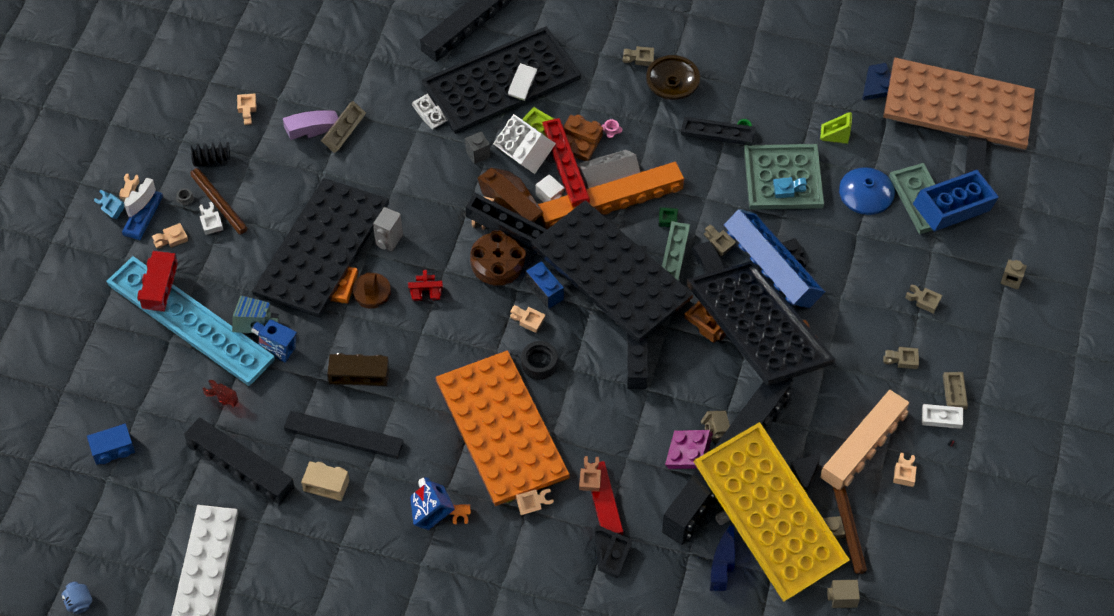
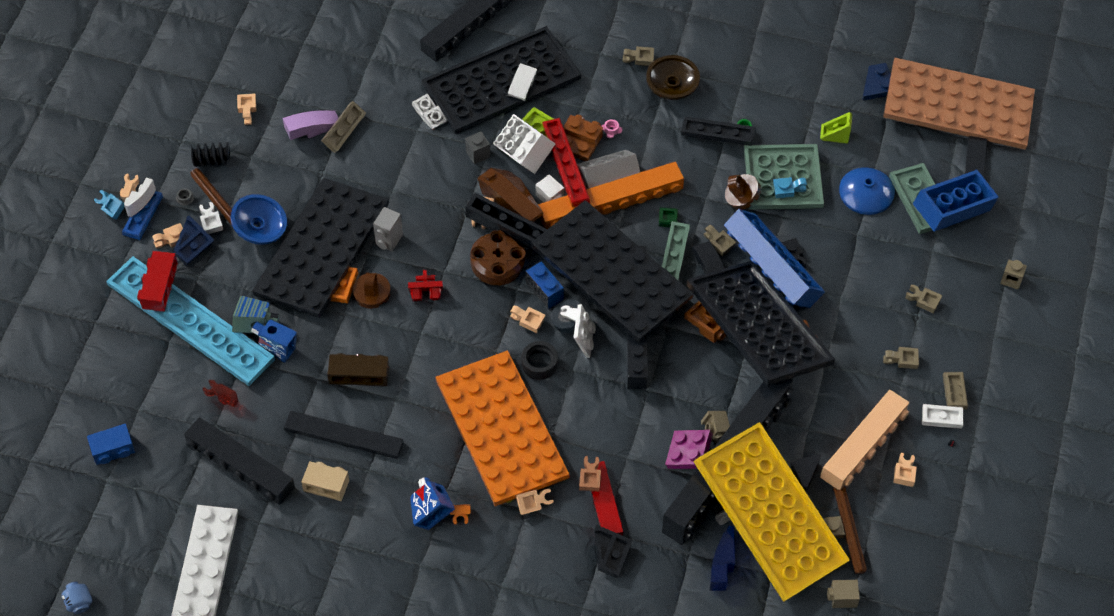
(192, 241): none -> dark blue wing
(259, 211): none -> blue dish
(571, 317): none -> white plate
(742, 191): none -> reddish brown tile

